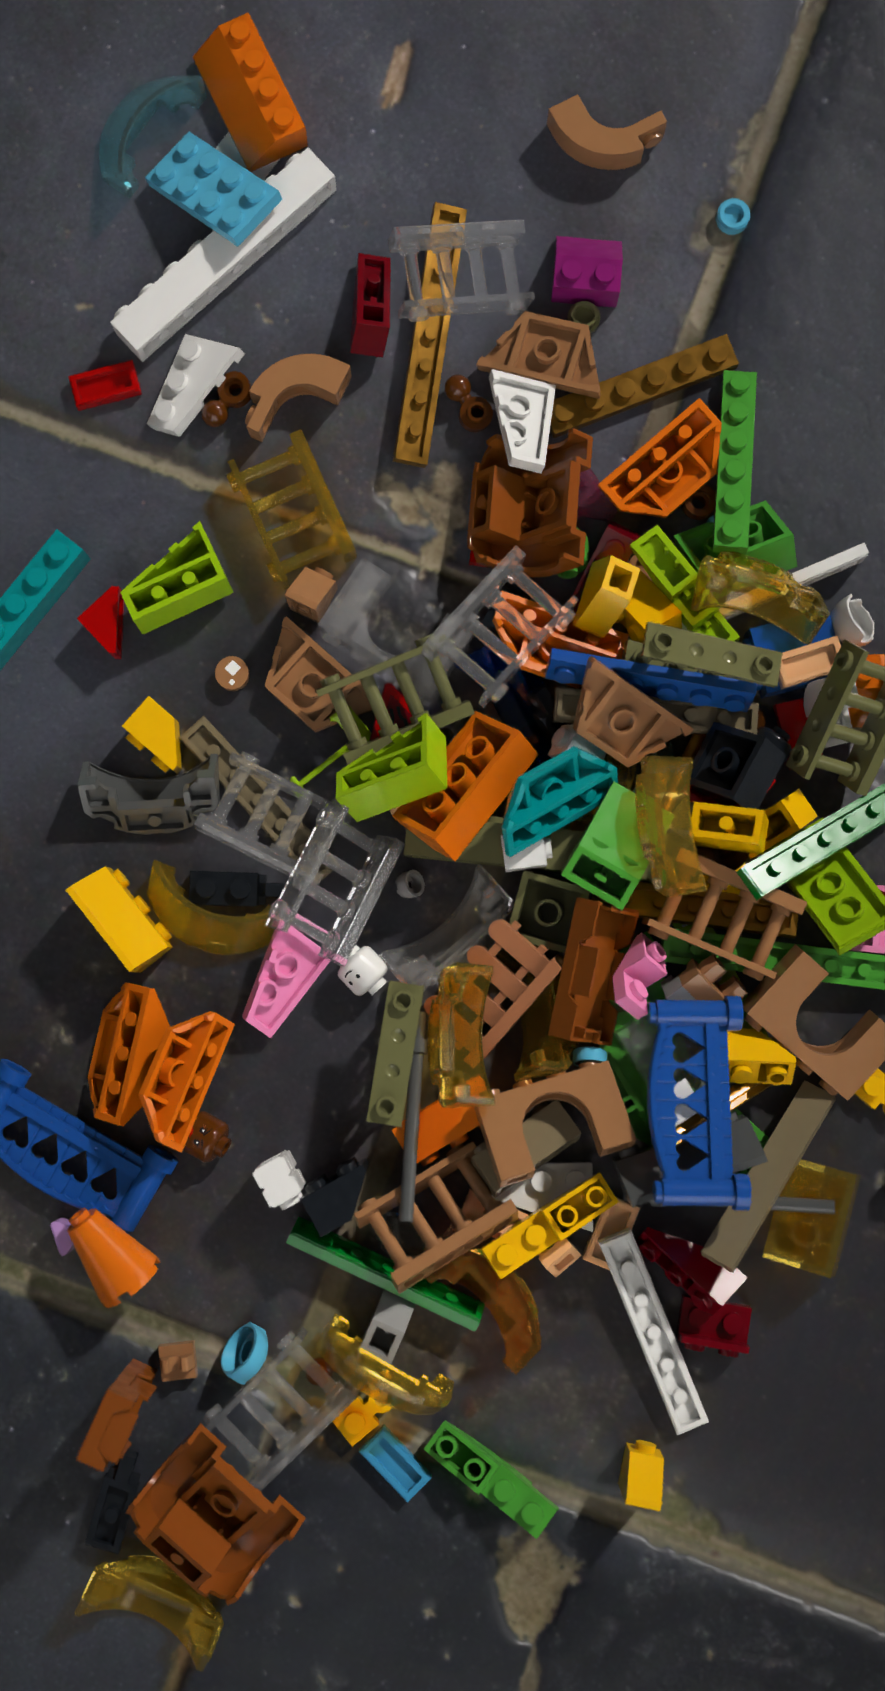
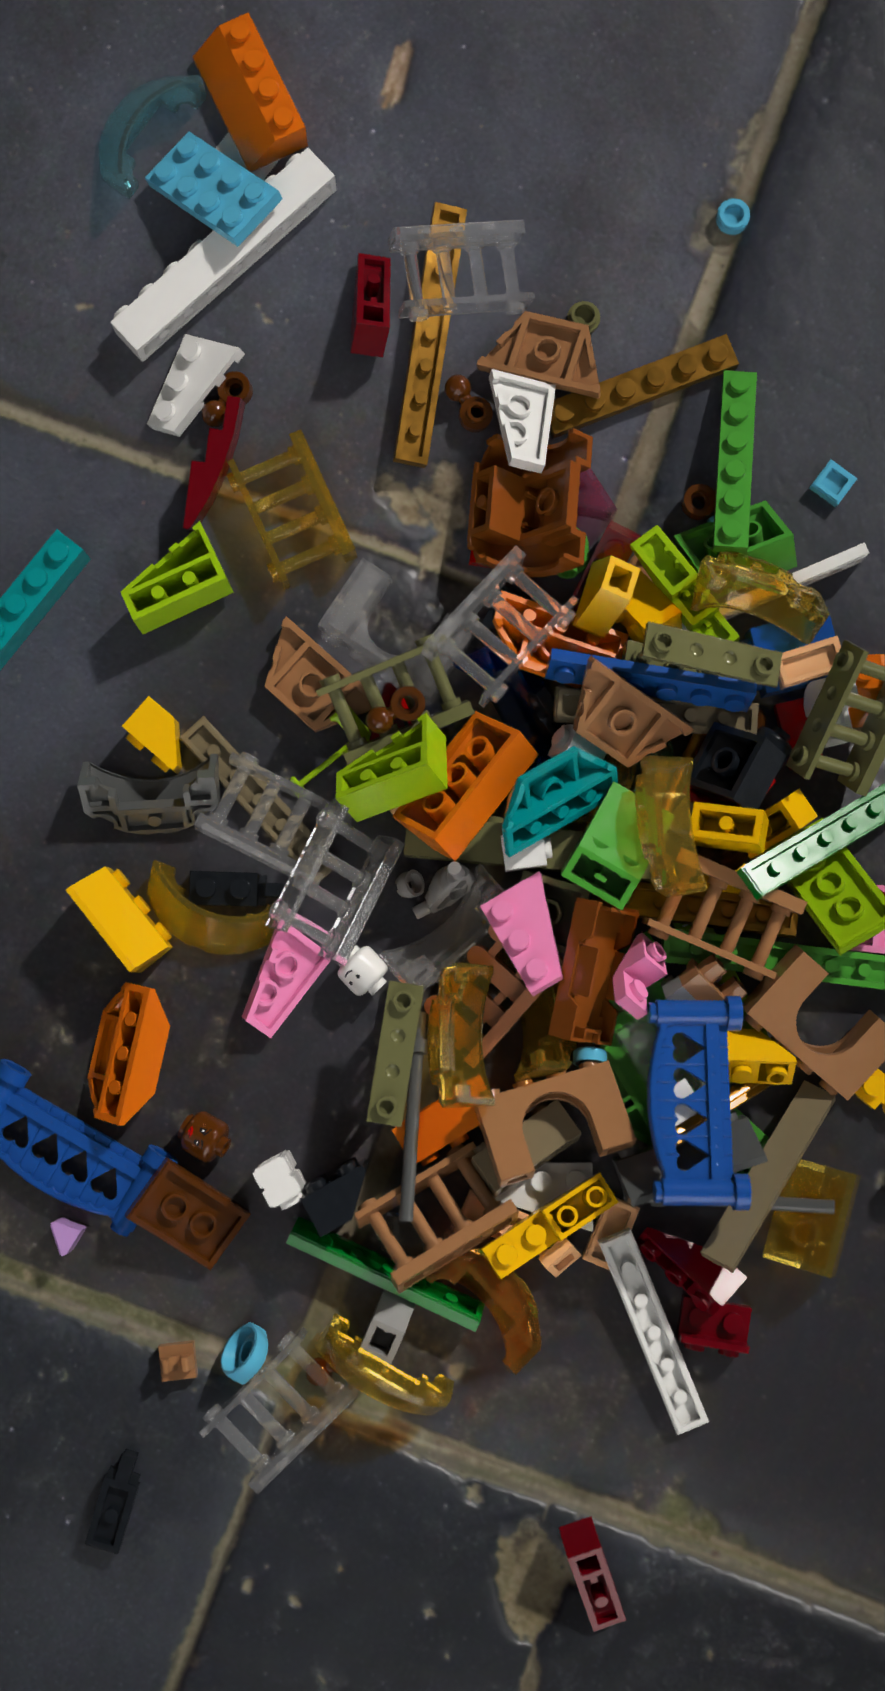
(105, 385): red tile -> none
(105, 621): red slope -> none
(110, 1256): orange cone -> none
(117, 1415): dark orange piece -> none
(156, 1591): clear yellow windscreen -> none
(182, 1076): orange wedge -> none
(187, 1213): none -> reddish brown tile
(209, 476): none -> dark red slope
(210, 1518): dark orange piece -> none
(232, 673): medium nougat tile -> none
(293, 377): medium nougat arch -> none
(311, 593): medium nougat slope -> none
(359, 1419): yellow plate -> none
(381, 719): none -> reddish brown plate
(395, 1463): dark azure tile -> none
(445, 889): none -> light grey piece
(492, 1477): bright green slope -> none
(525, 930): none -> bright pink wing
(587, 271): magenta slope -> none
(592, 1573): none -> dark red slope
(600, 145): medium nougat arch -> none
(642, 1475): yellow slope -> none
(668, 465): orange wedge -> none
(833, 483): none -> medium azure tile
(852, 622): white hair -> none

